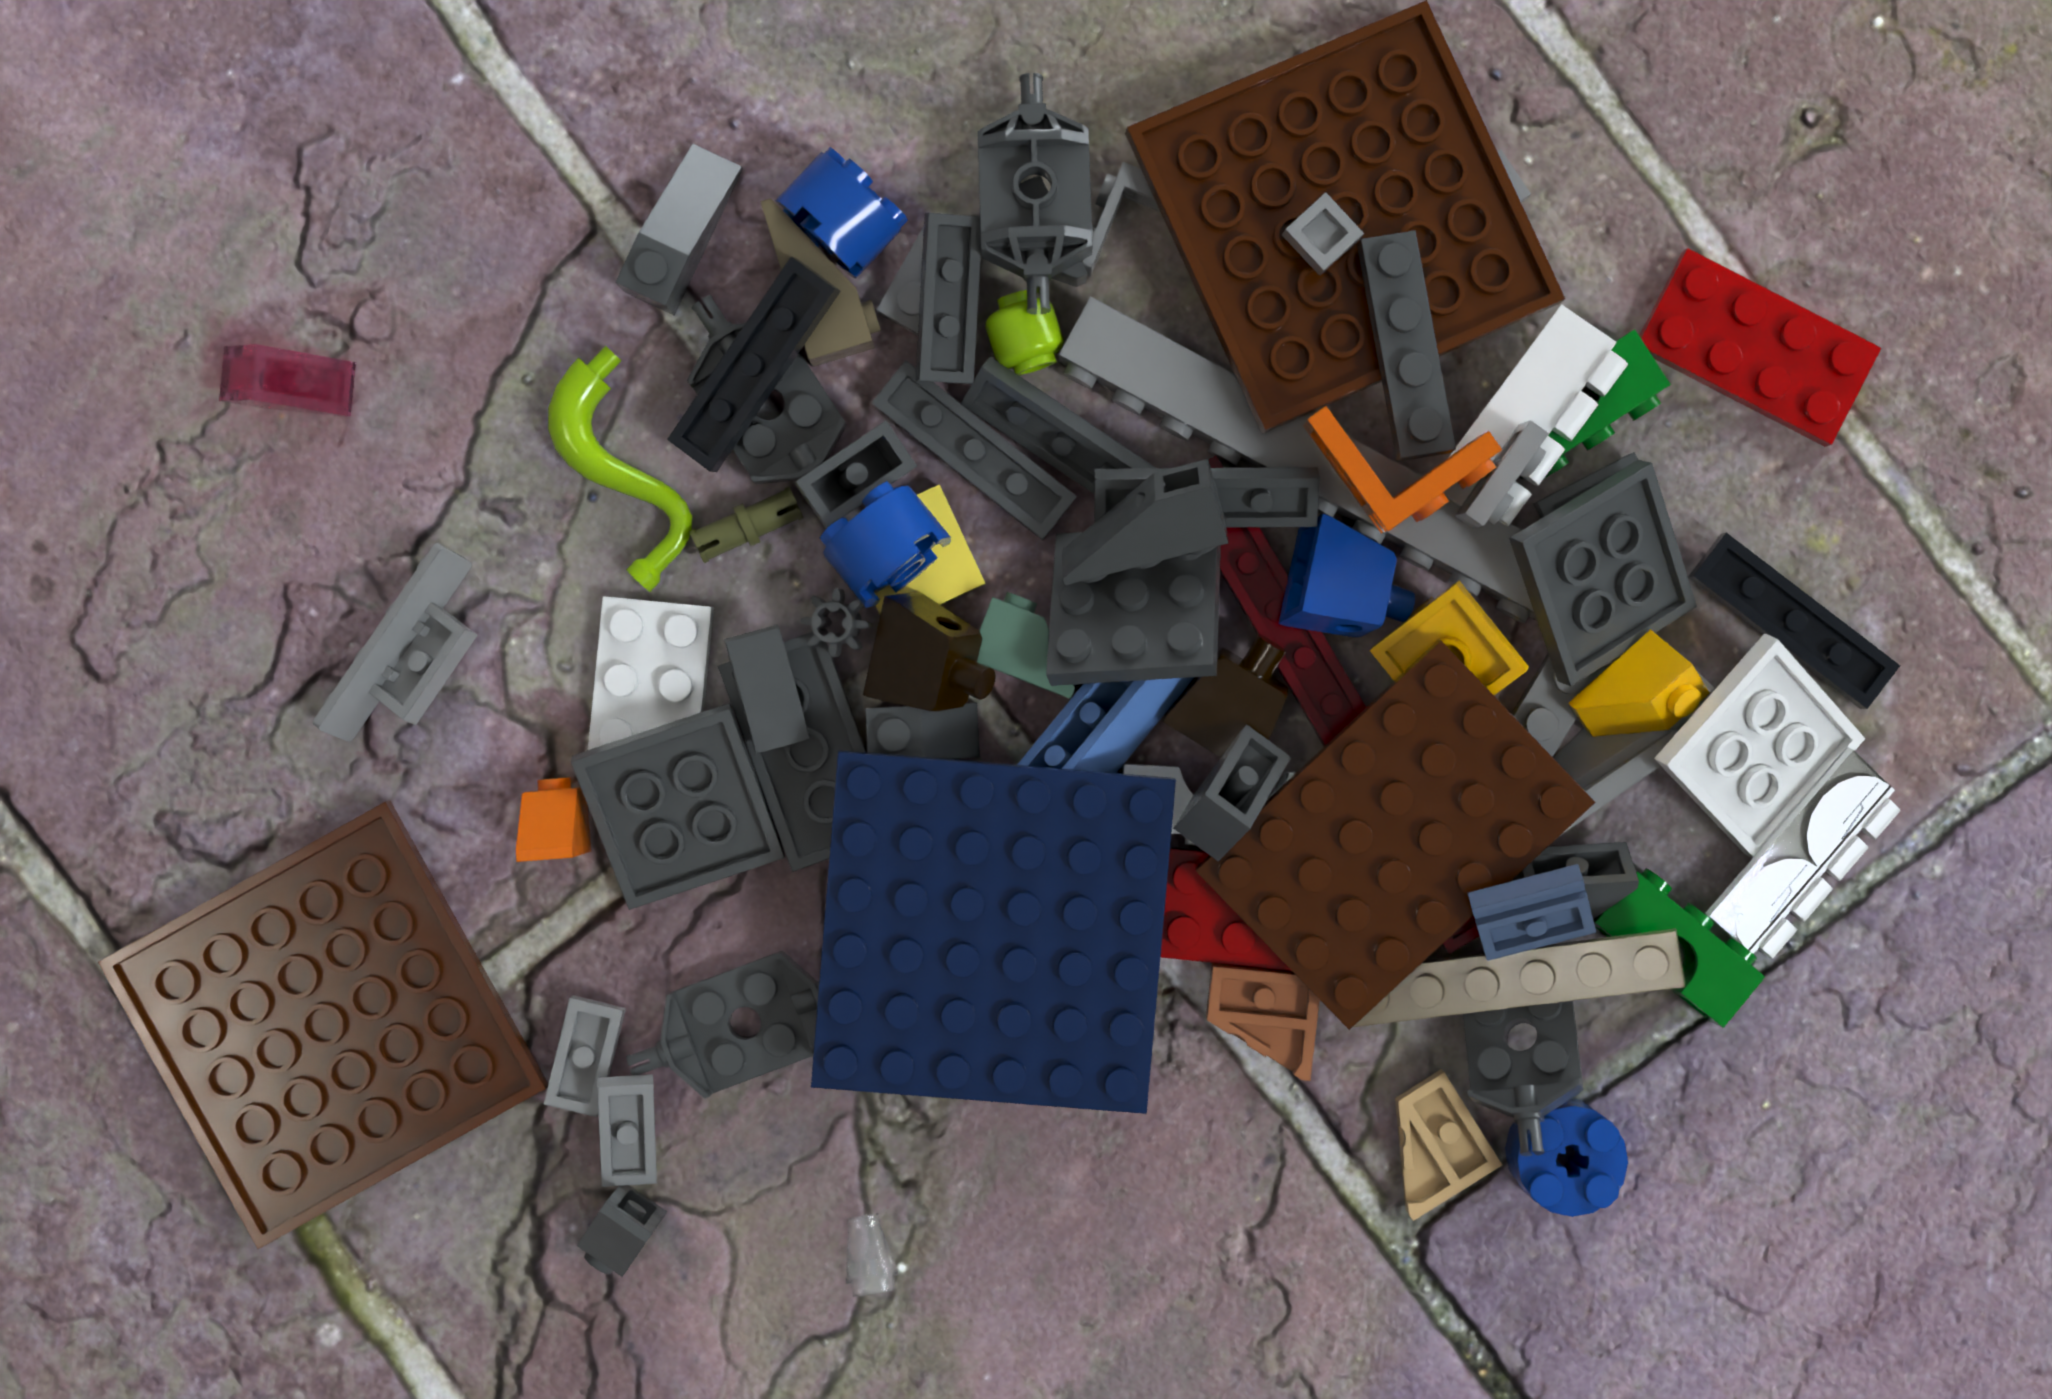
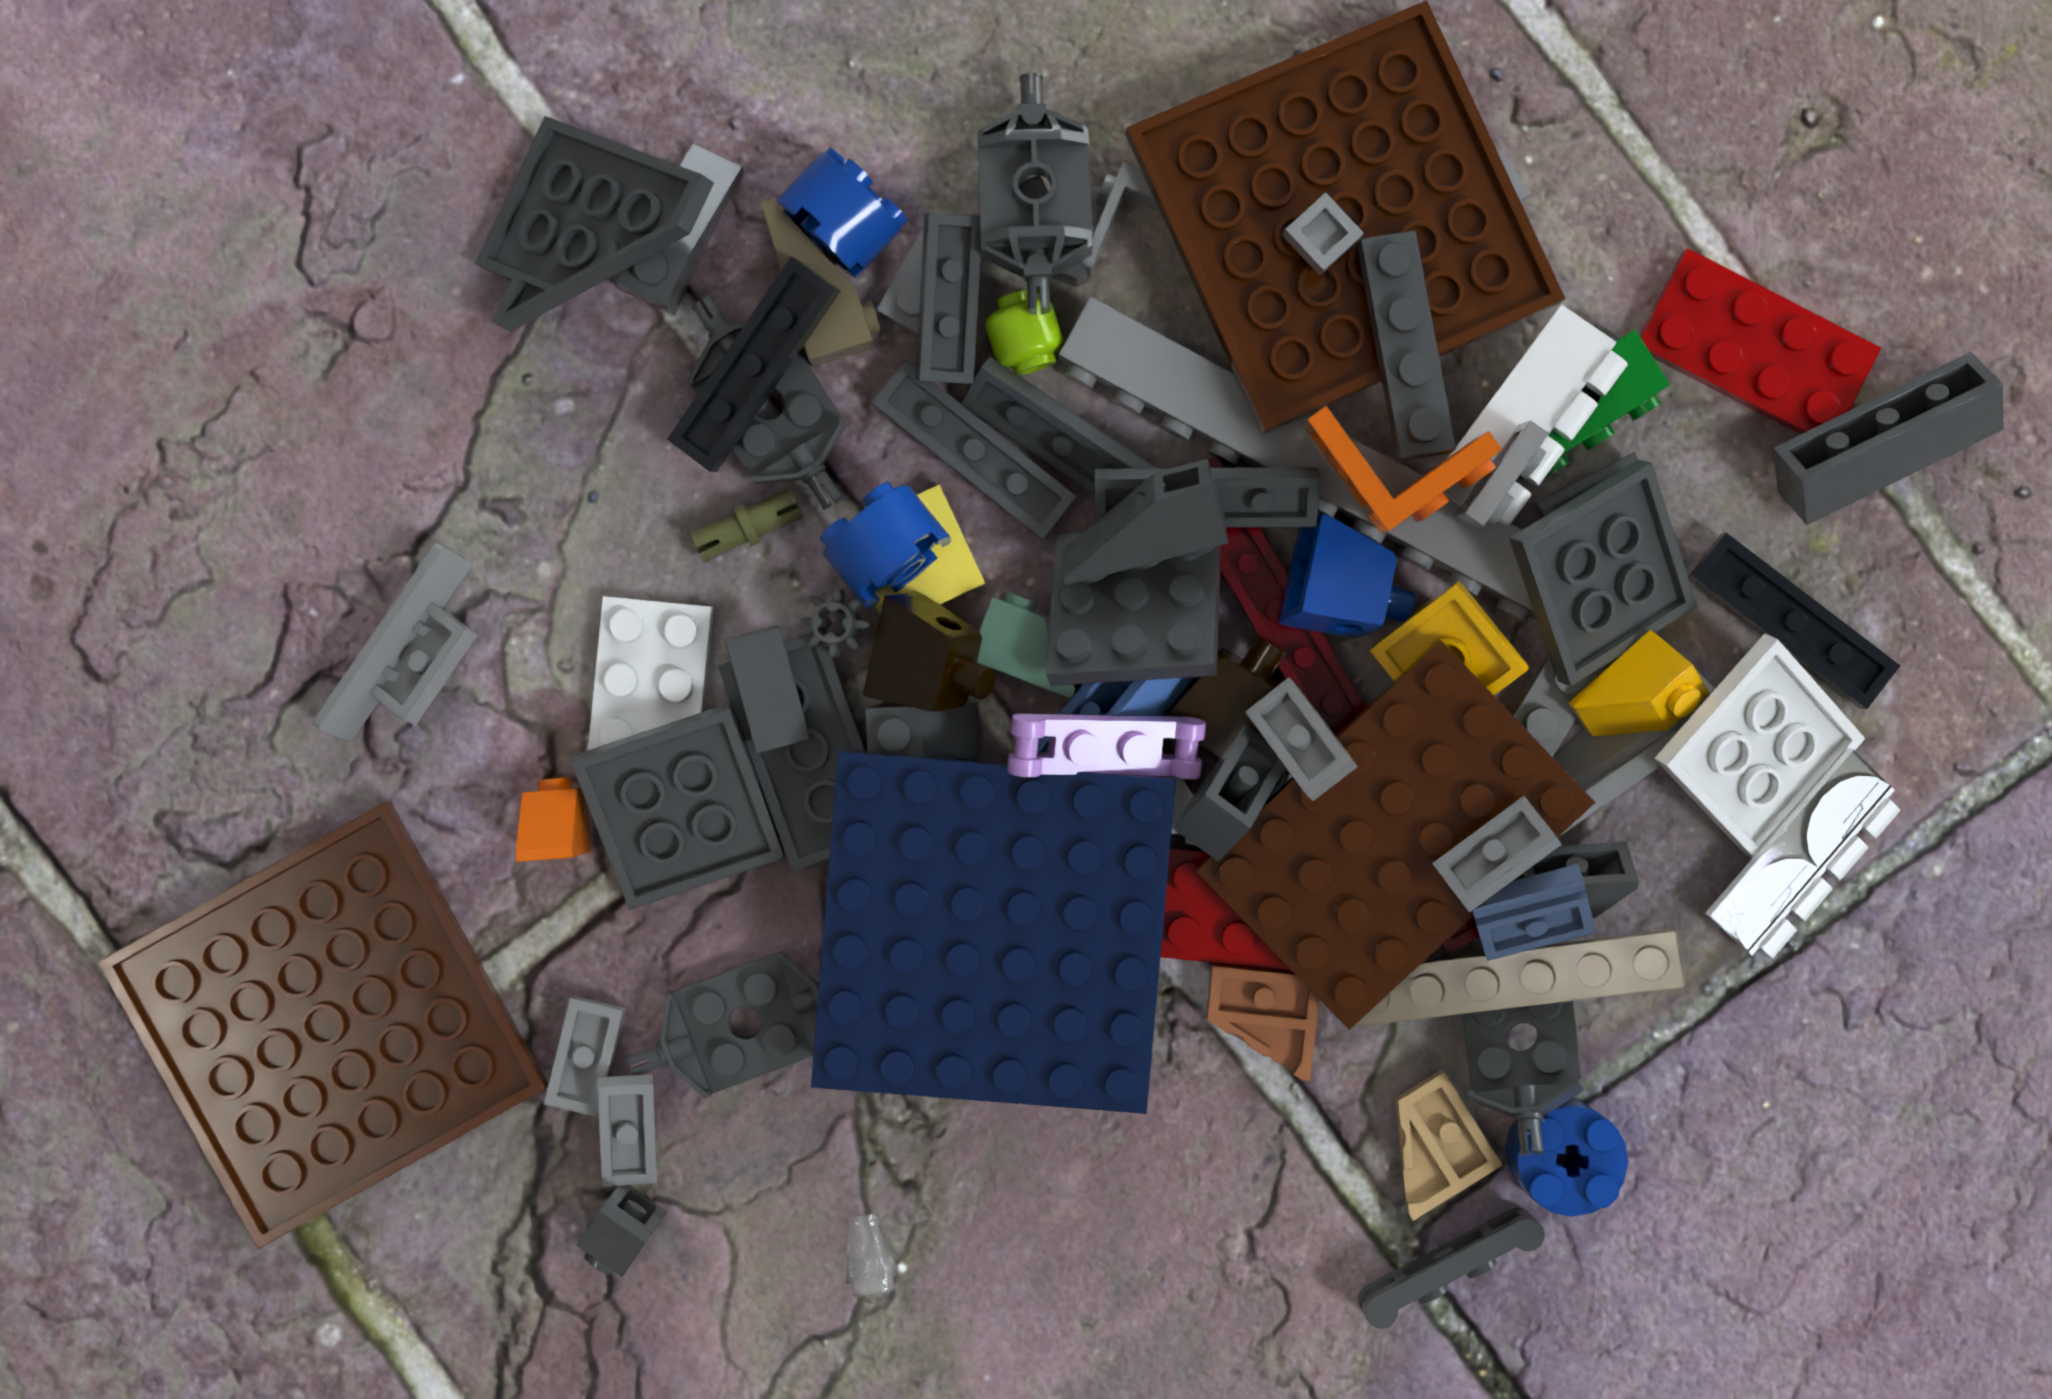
(286, 380): clear pink slope -> none
(573, 439): lime animal -> none
(582, 216): none -> dark grey wing
(852, 473): dark grey slope -> none
(1105, 745): none -> lavender plate
(1301, 739): none -> light grey plate
(1467, 1254): none -> dark grey plate
(1497, 853): none -> light grey plate
(1715, 972): green arch -> none
(1889, 438): none -> dark grey brick

